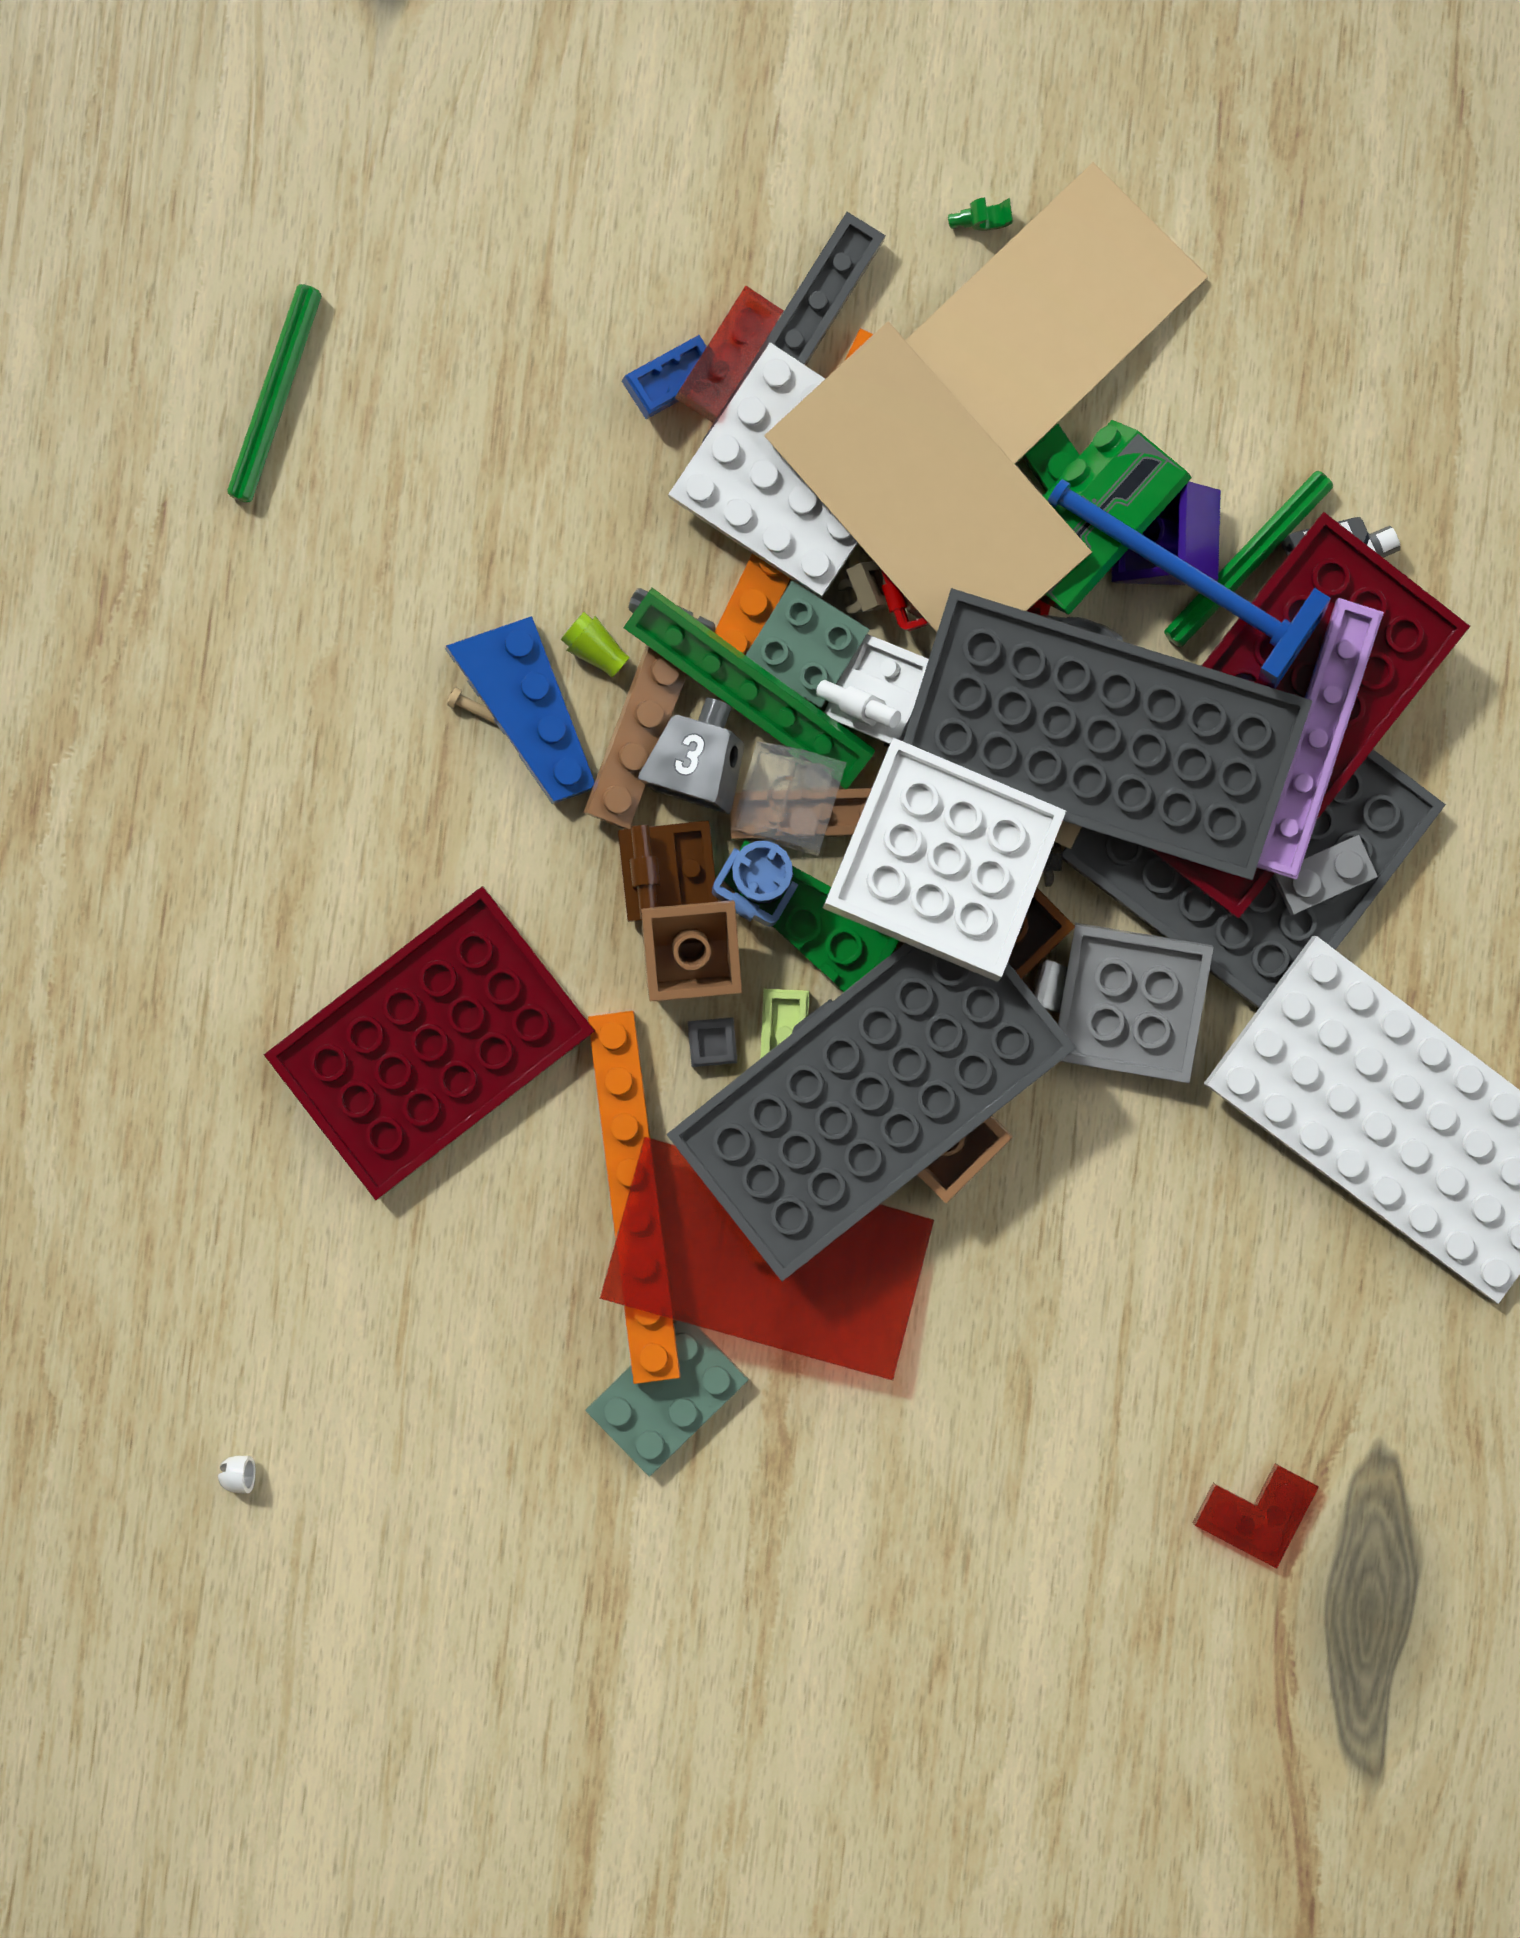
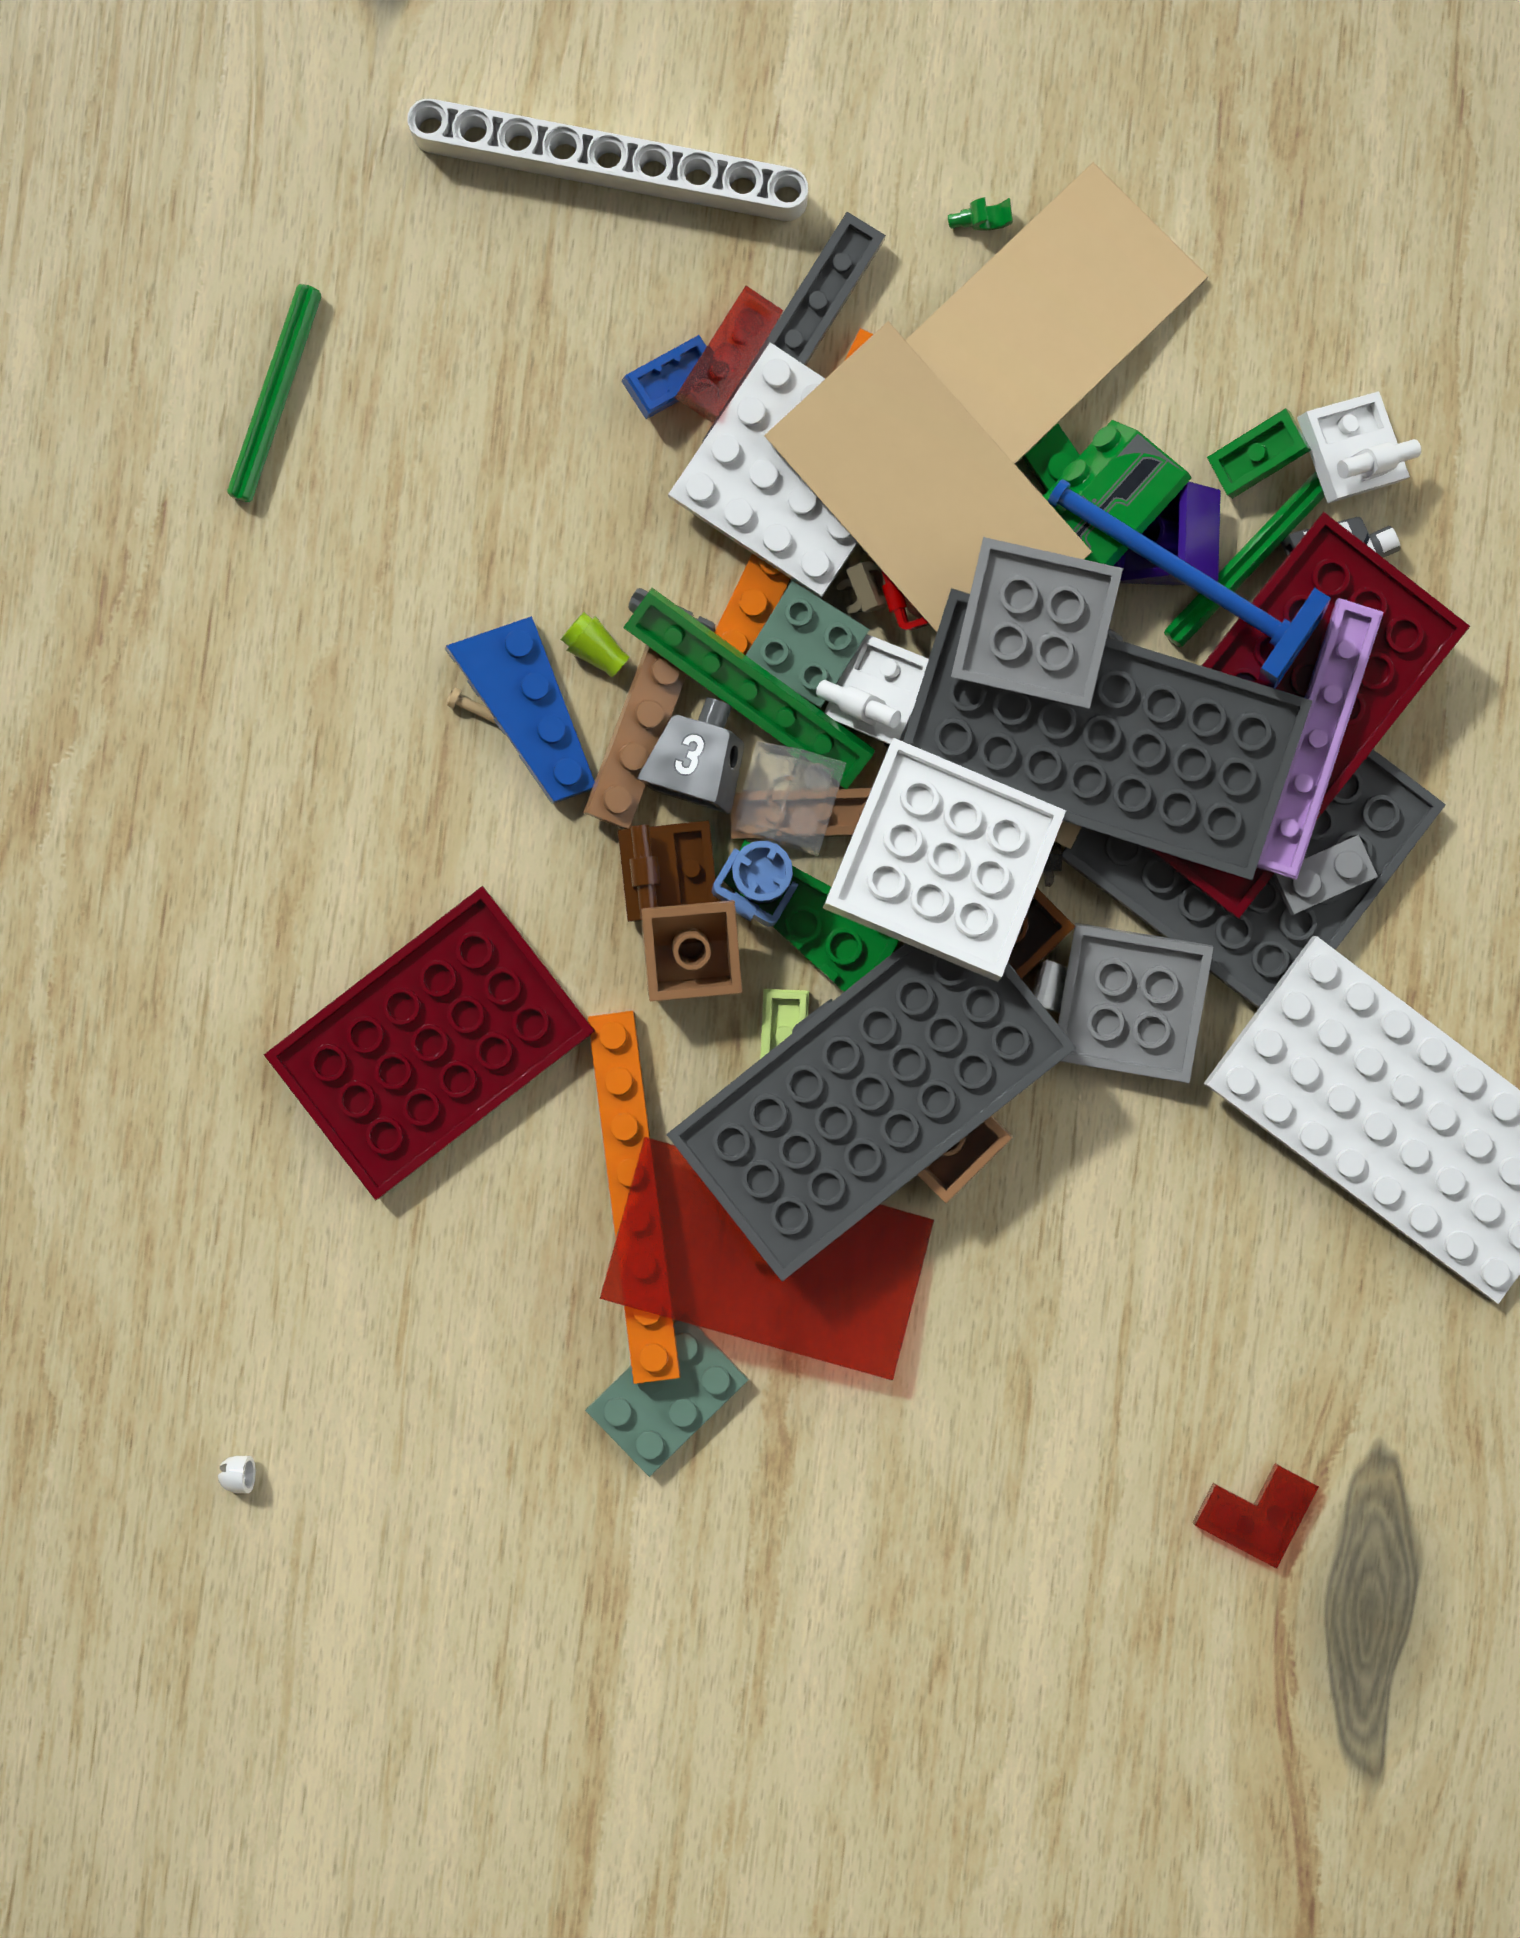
(591, 144): none -> white beam
(712, 1042): flat silver tile -> none
(1036, 622): none -> light grey plate
(1259, 453): none -> green plate
(1355, 447): none -> white plate

